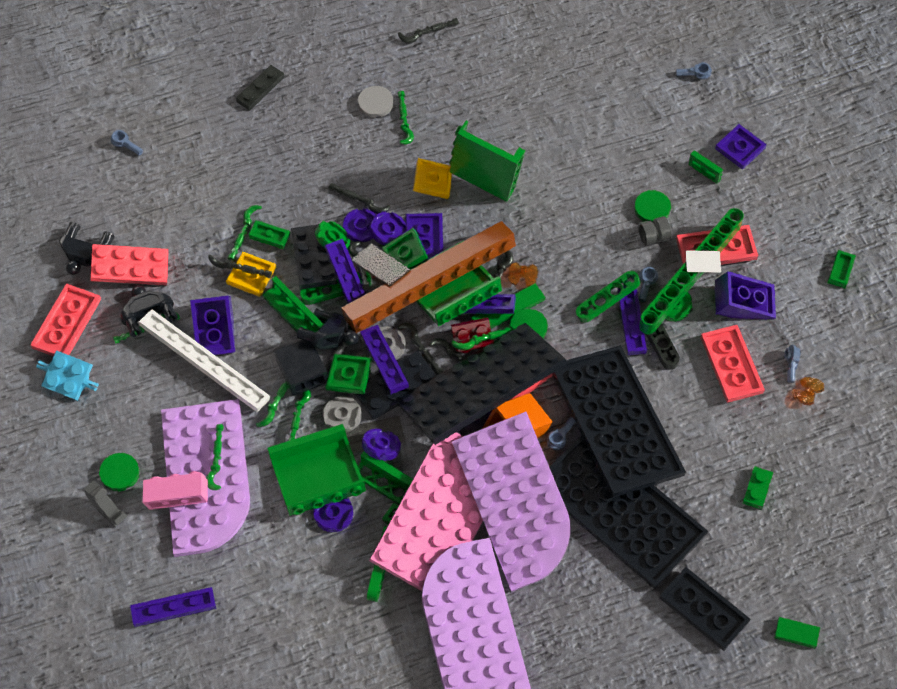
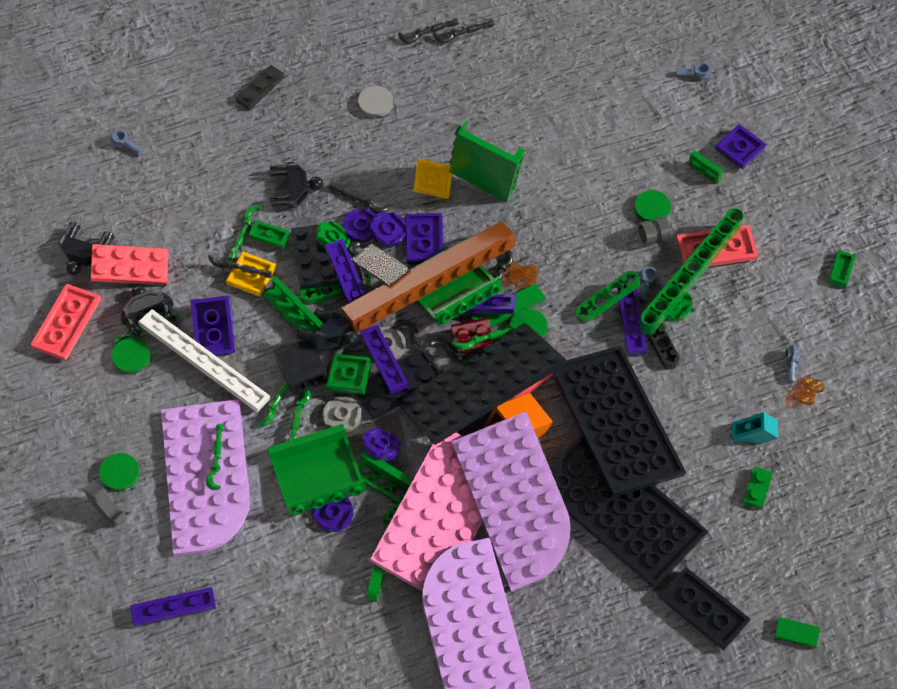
(67, 375): medium azure plate -> none
(131, 355): none -> green tile
(175, 490): bright pink brick -> none
(297, 184): none -> black connector
(404, 126): green piece -> none
(407, 249): green plate -> none
(453, 33): none -> pearl dark grey piece
(556, 439): sand blue plate -> none
(703, 261): white sticker -> none
(732, 363): coral plate -> none
(744, 297): dark purple slope -> none
(755, 429): none -> teal slope

